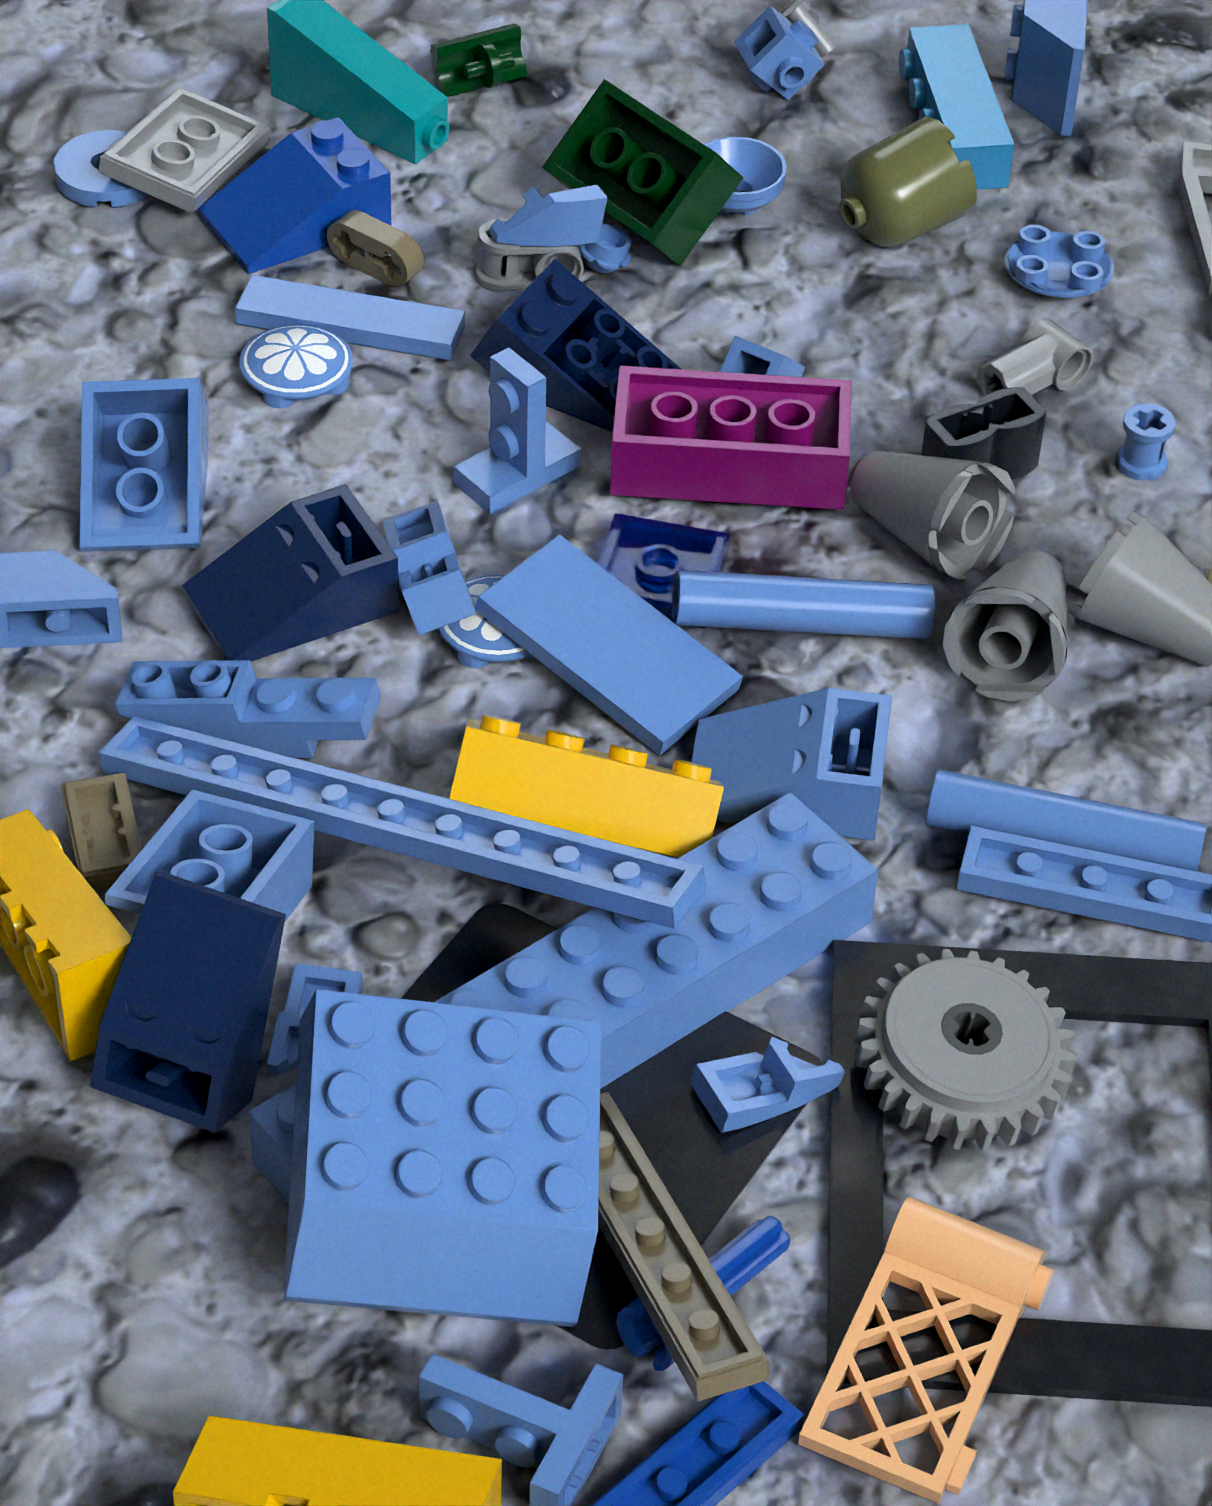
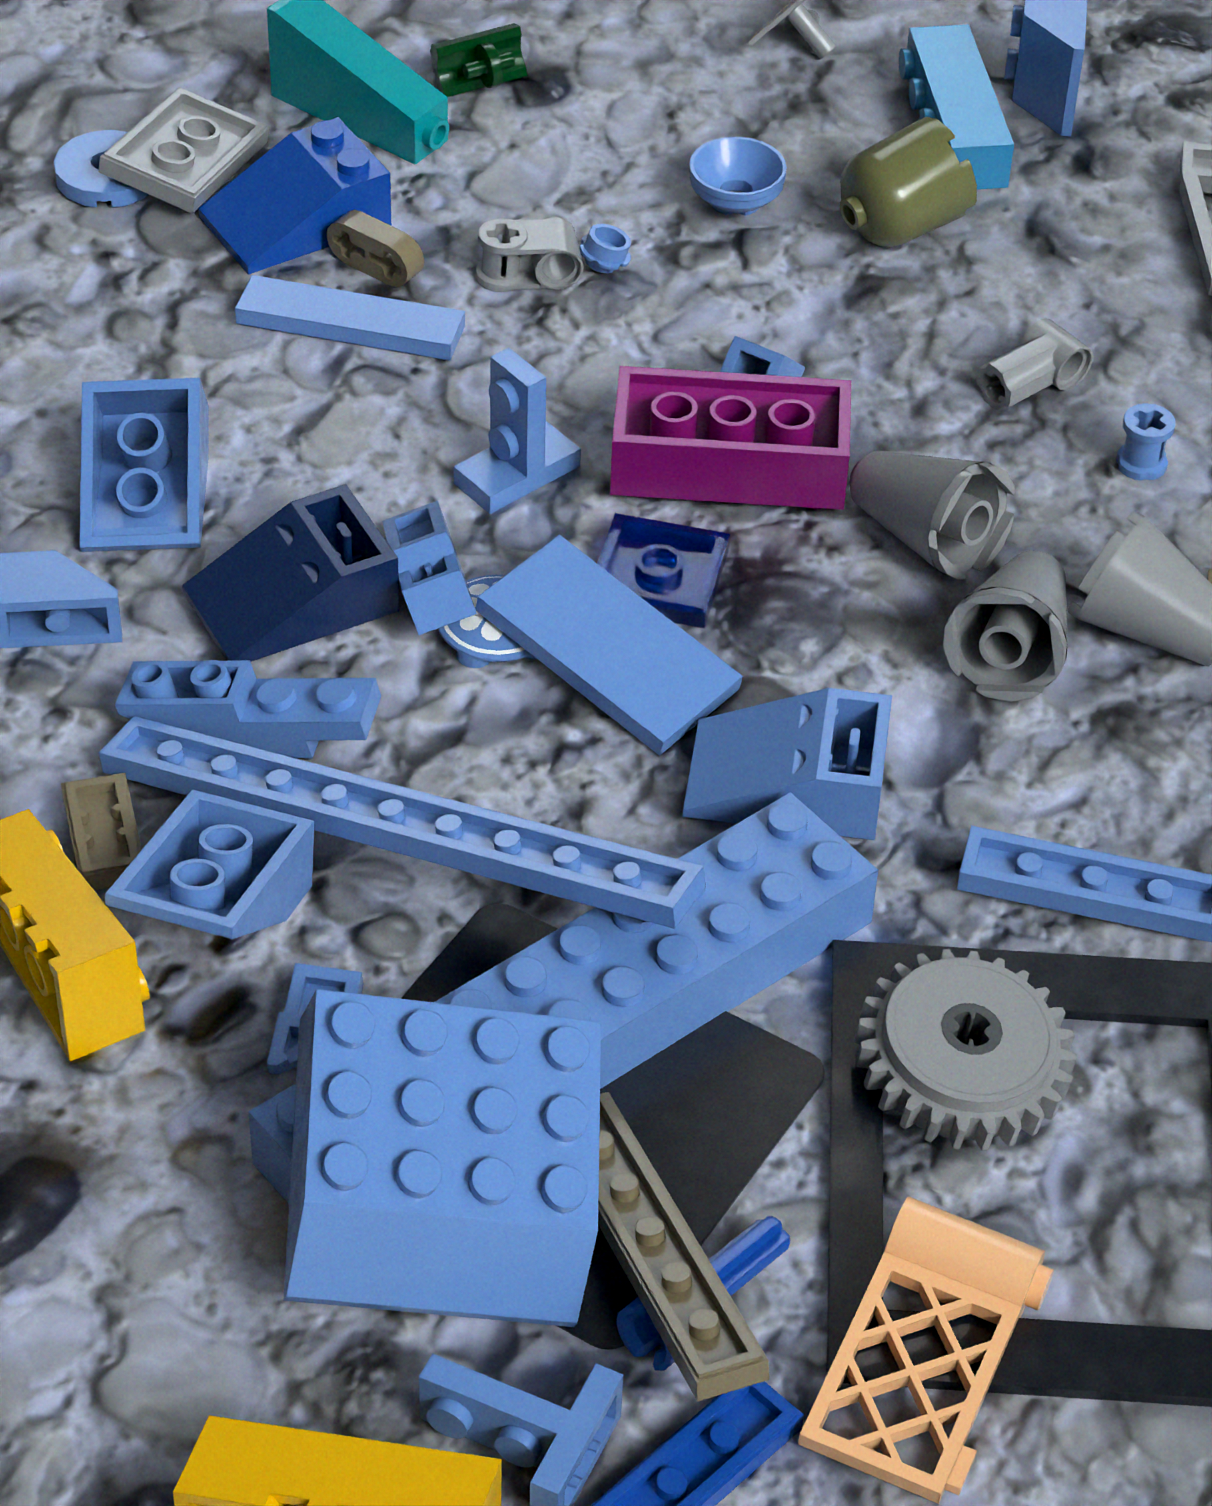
(190, 1004): dark blue slope -> none
(296, 364): dish -> none
(555, 220): medium blue slope -> none
(572, 342): dark blue slope -> none
(585, 789): yellow wedge -> none
(650, 170): dark green brick -> none
(760, 1086): medium blue slope -> none
(779, 53): medium blue brick -> none
(802, 604): medium blue piece -> none
(998, 430): black brick -> none
(1059, 262): medium blue dish -> none
(1064, 819): medium blue piece -> none

